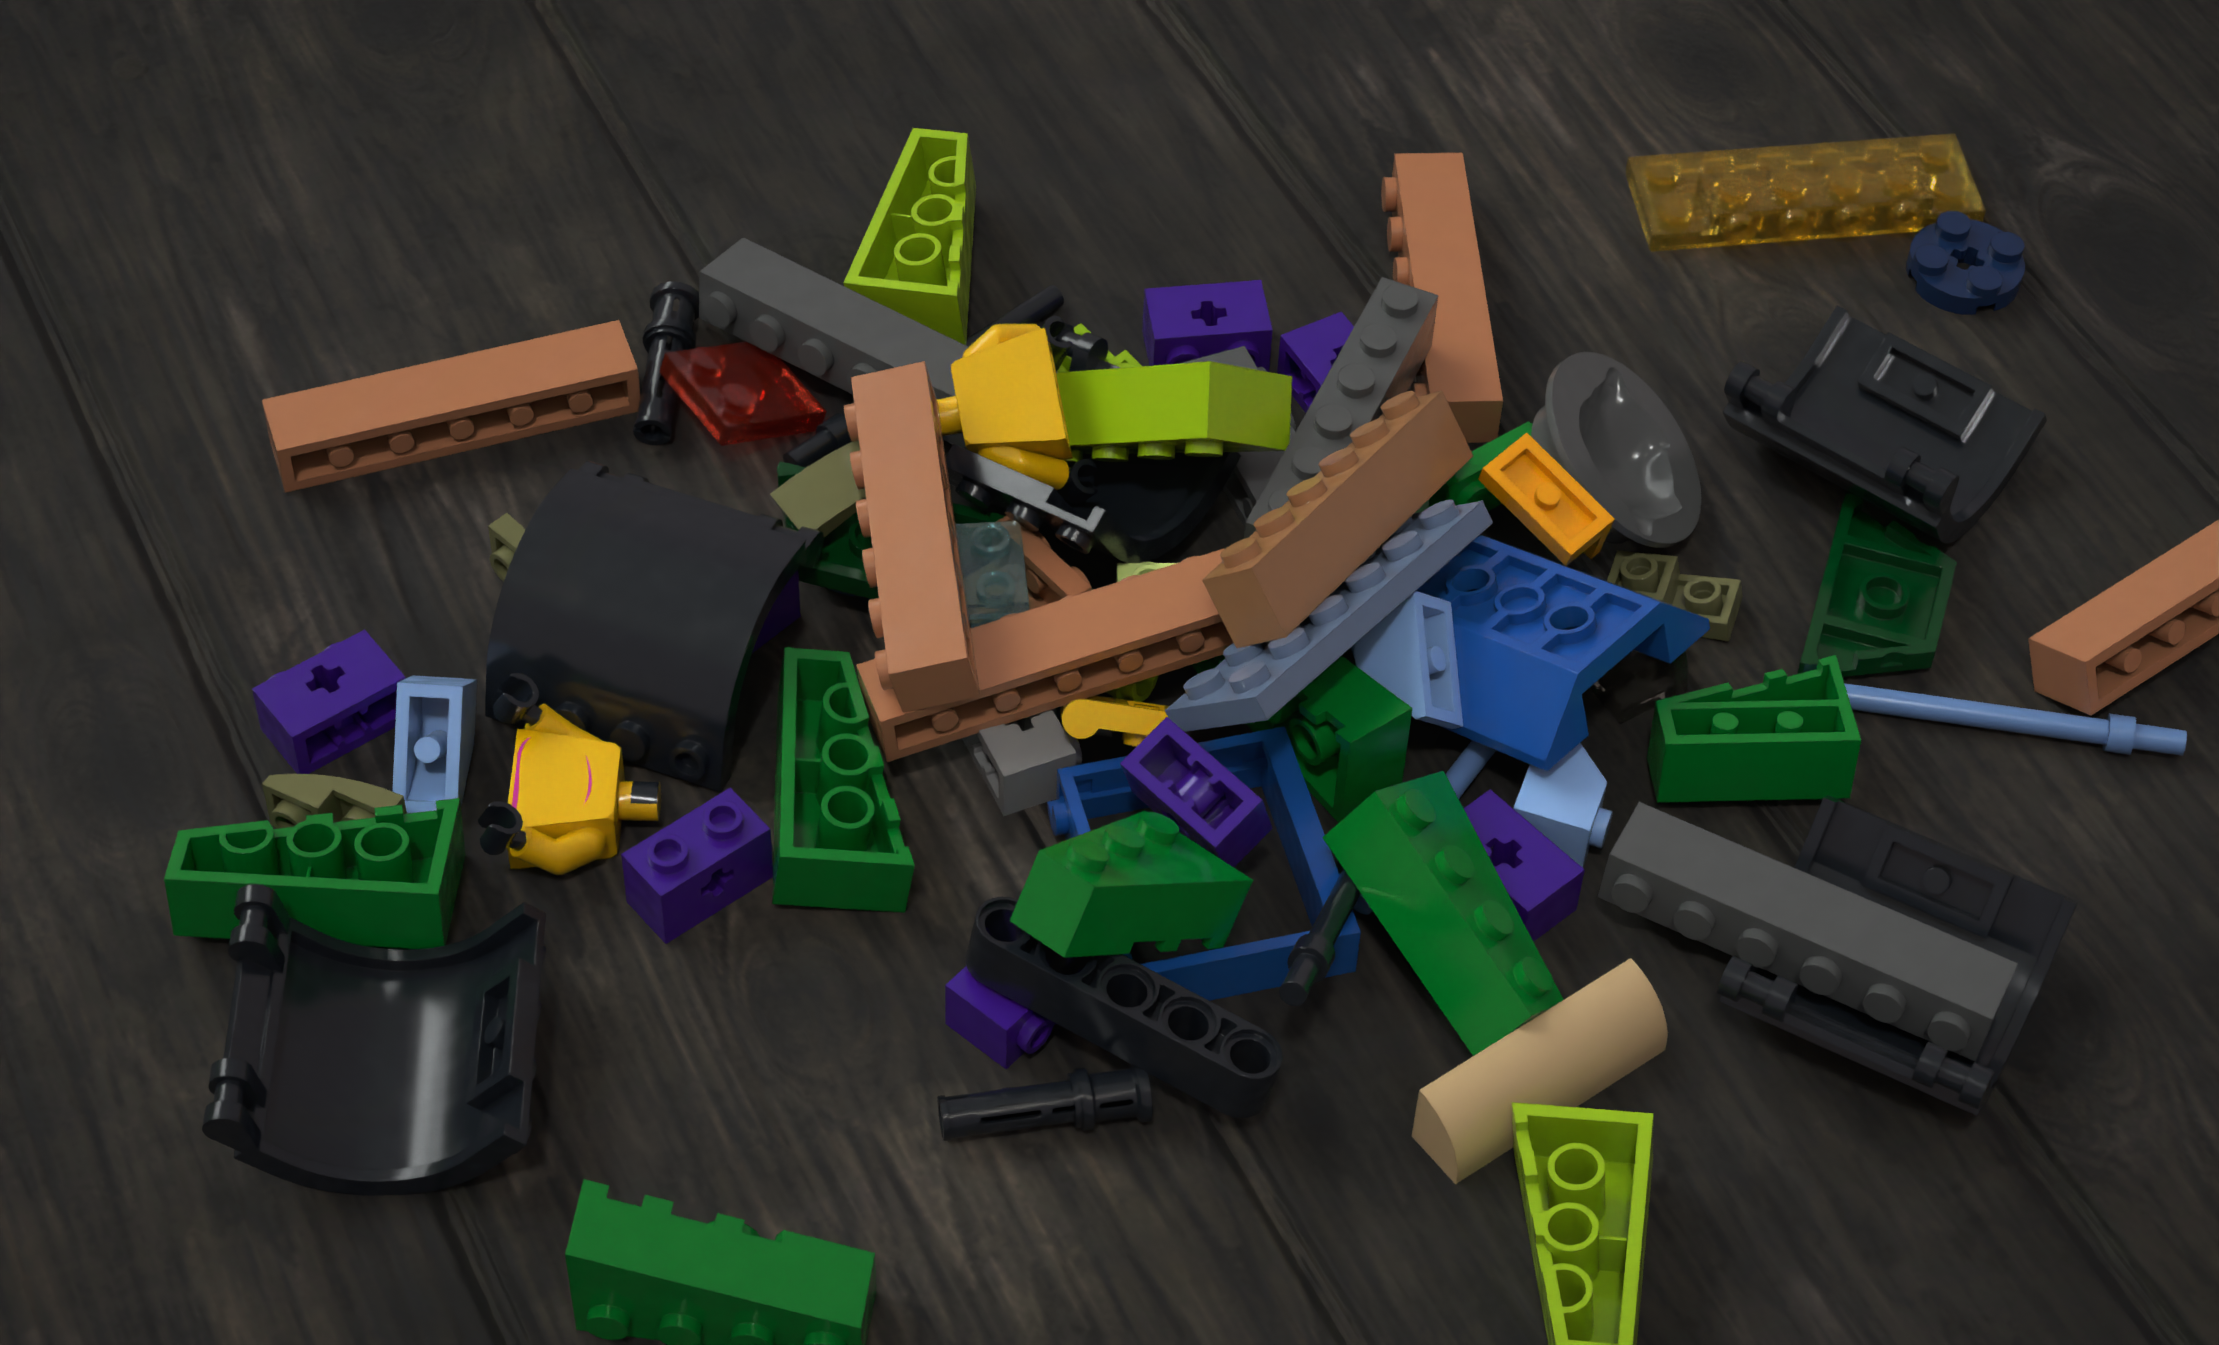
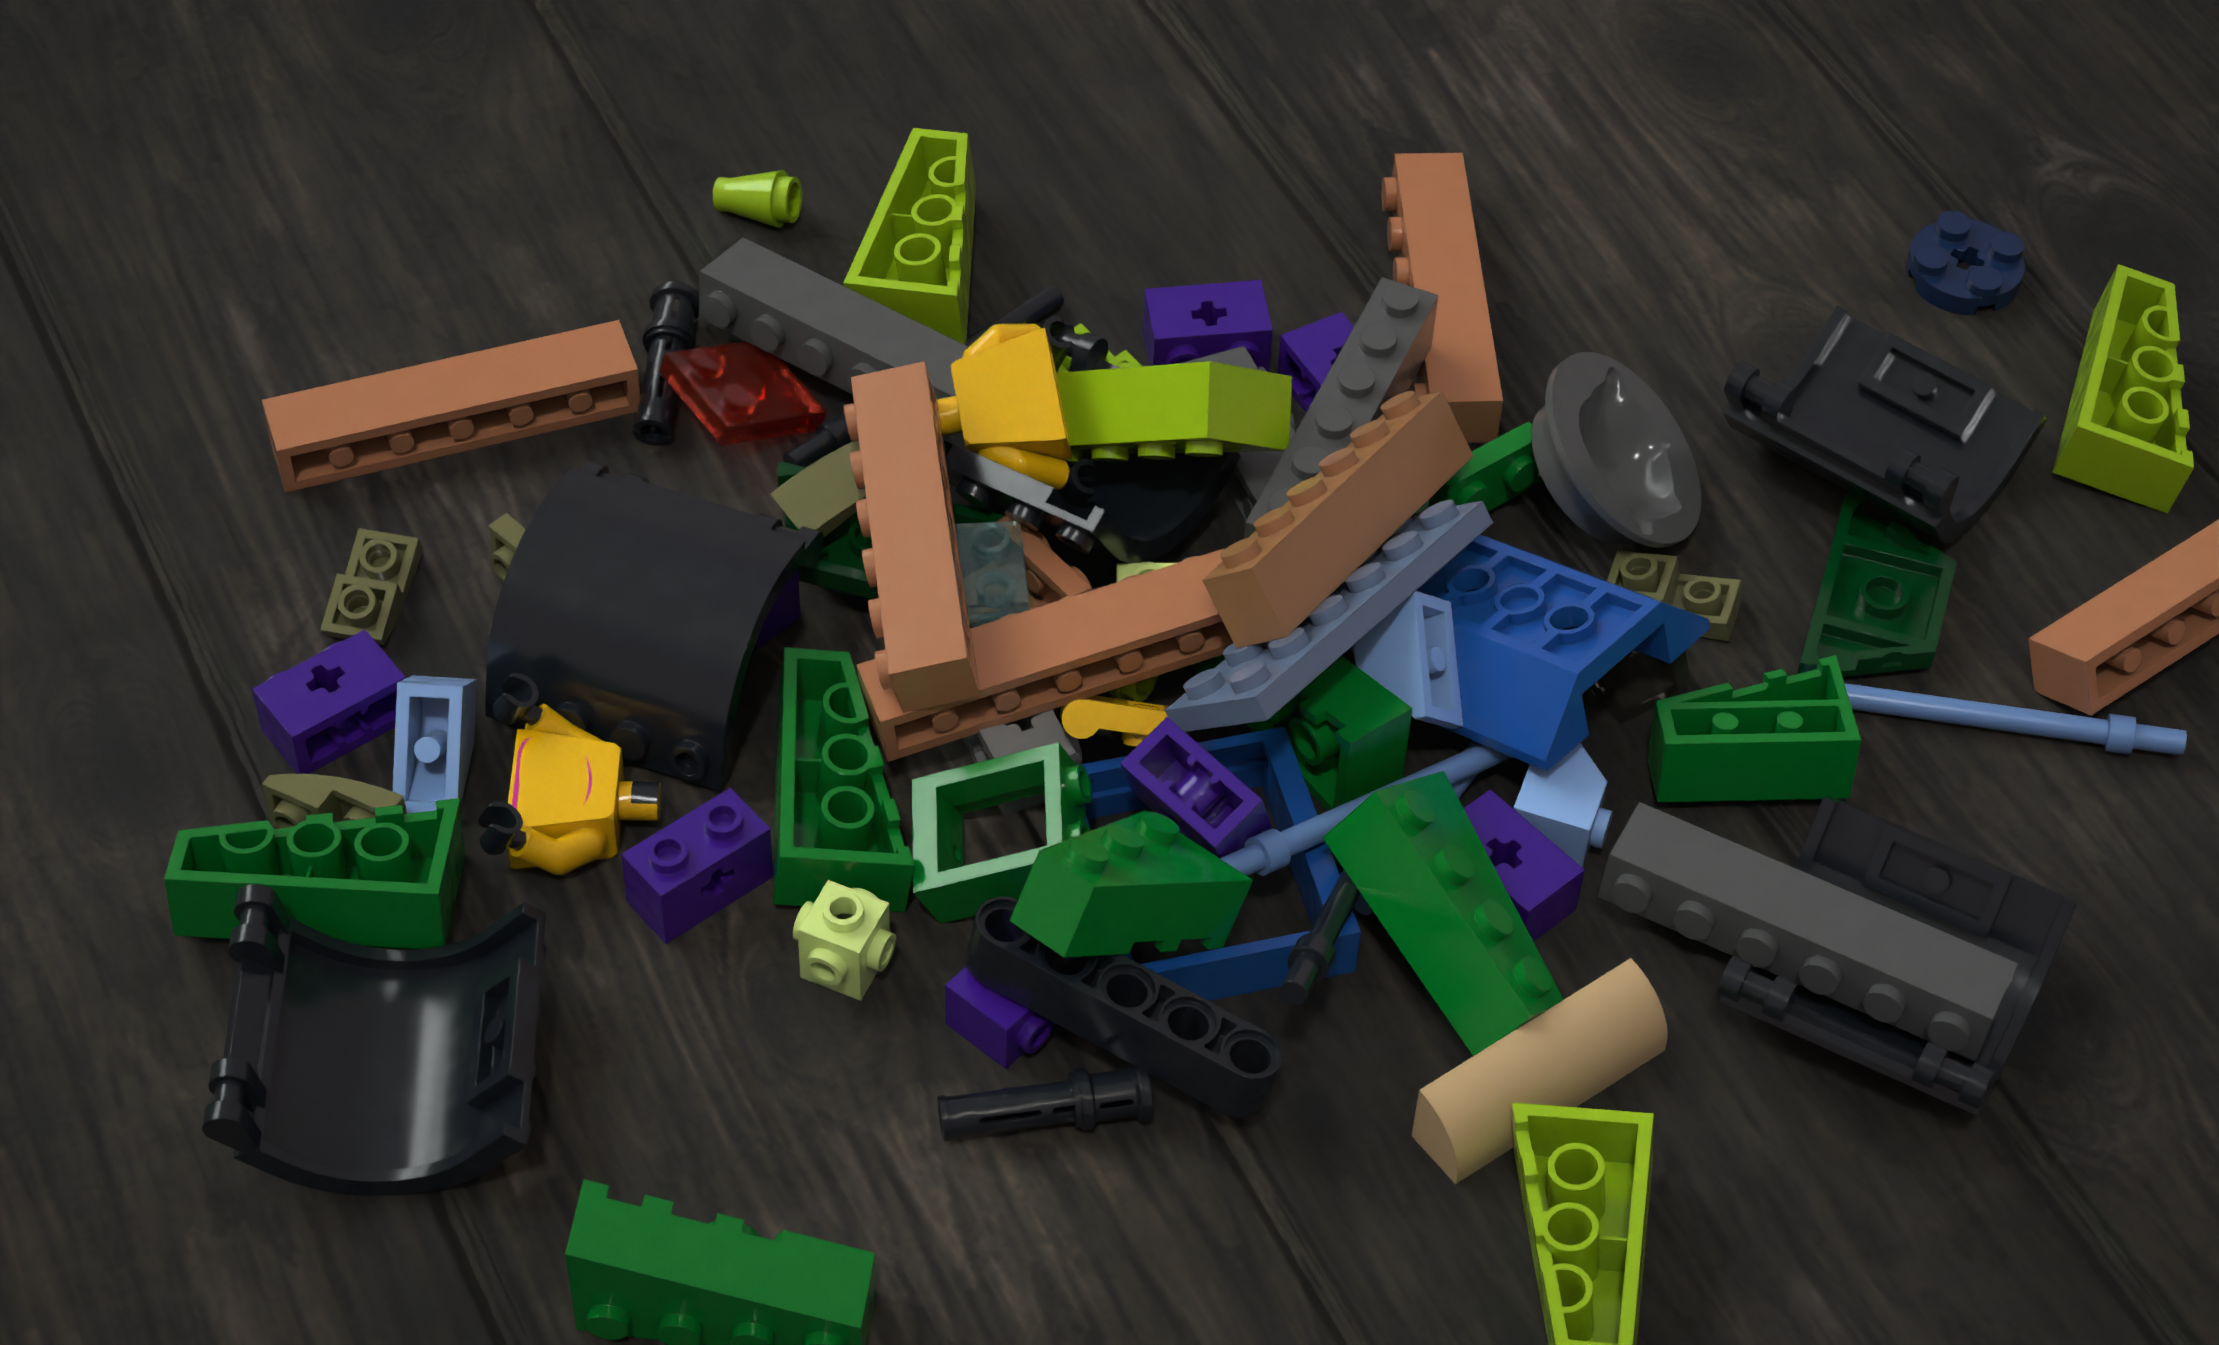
(373, 586): none -> olive slope
(762, 197): none -> lime cone
(844, 939): none -> yellowish green brick
(937, 825): none -> green window
(1274, 849): none -> medium blue bar
(1547, 500): light orange panel -> none
(1800, 191): clear yellow plate -> none
(2126, 403): none -> lime wedge

